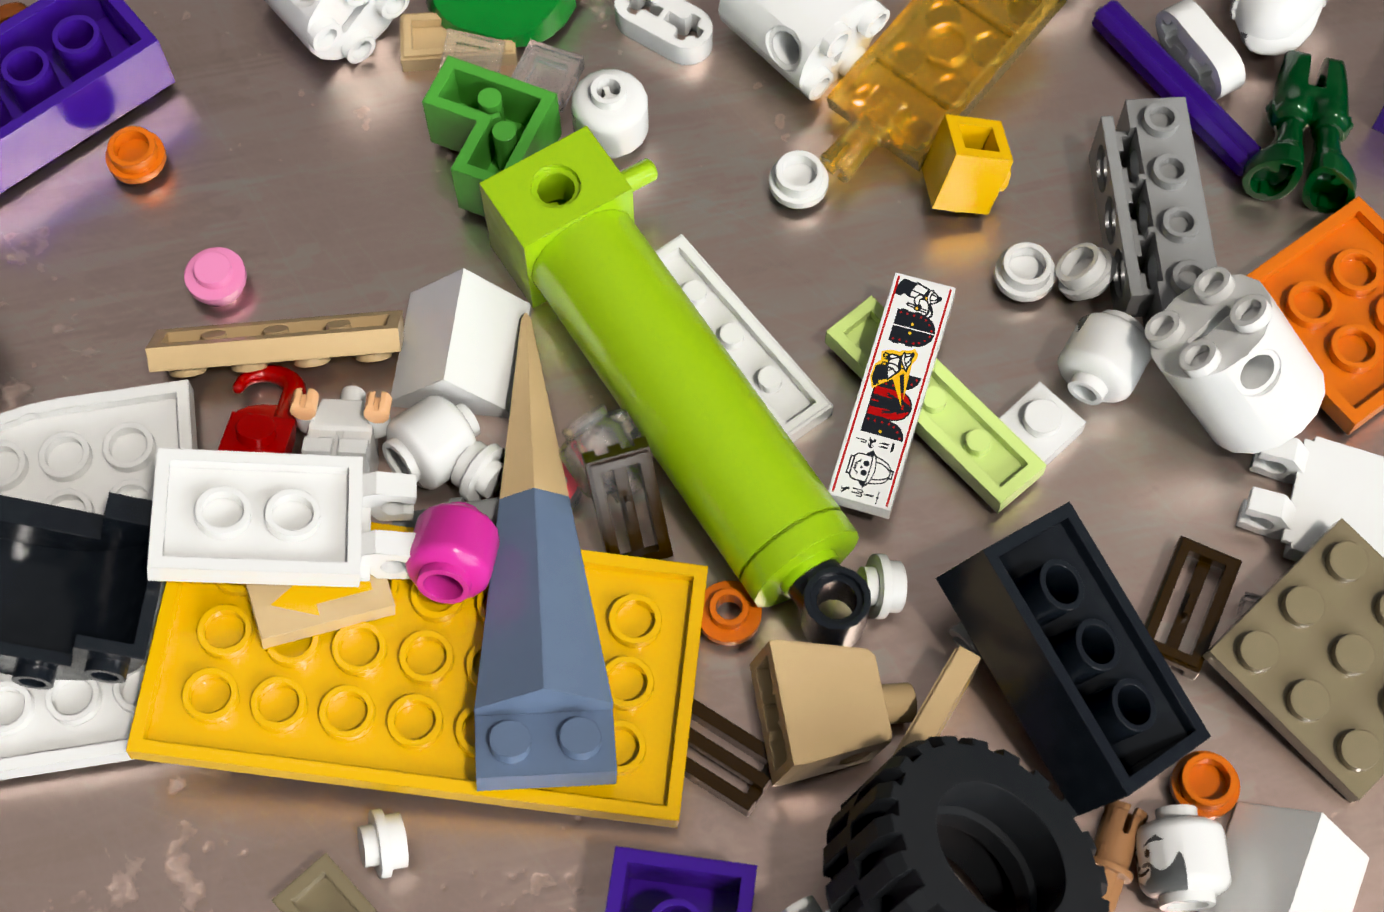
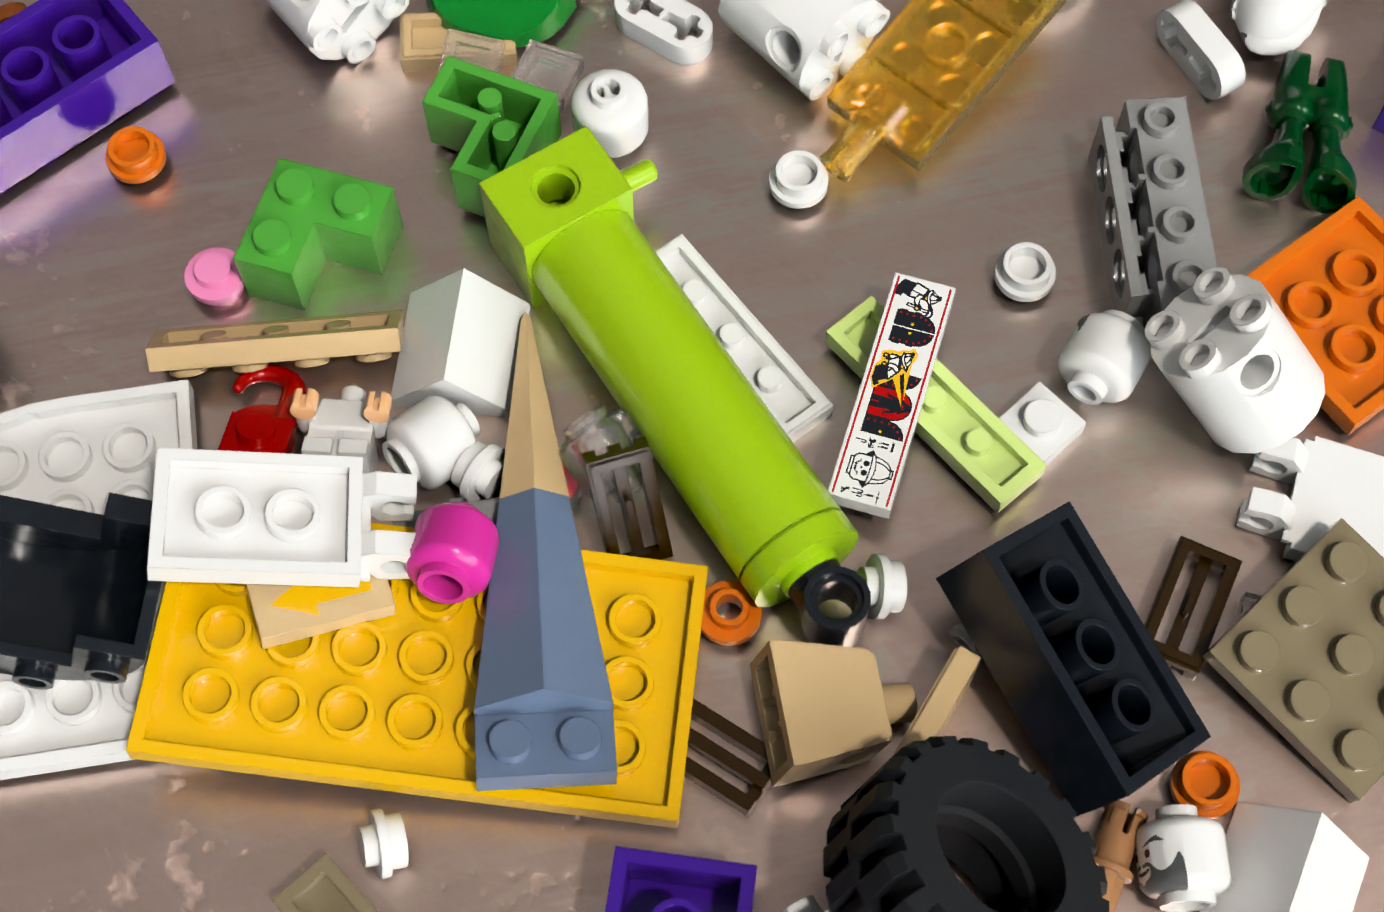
(311, 219): none -> bright green brick
(967, 164): yellow brick -> none
(1085, 271): white plate -> none
(1171, 80): dark purple axle -> none

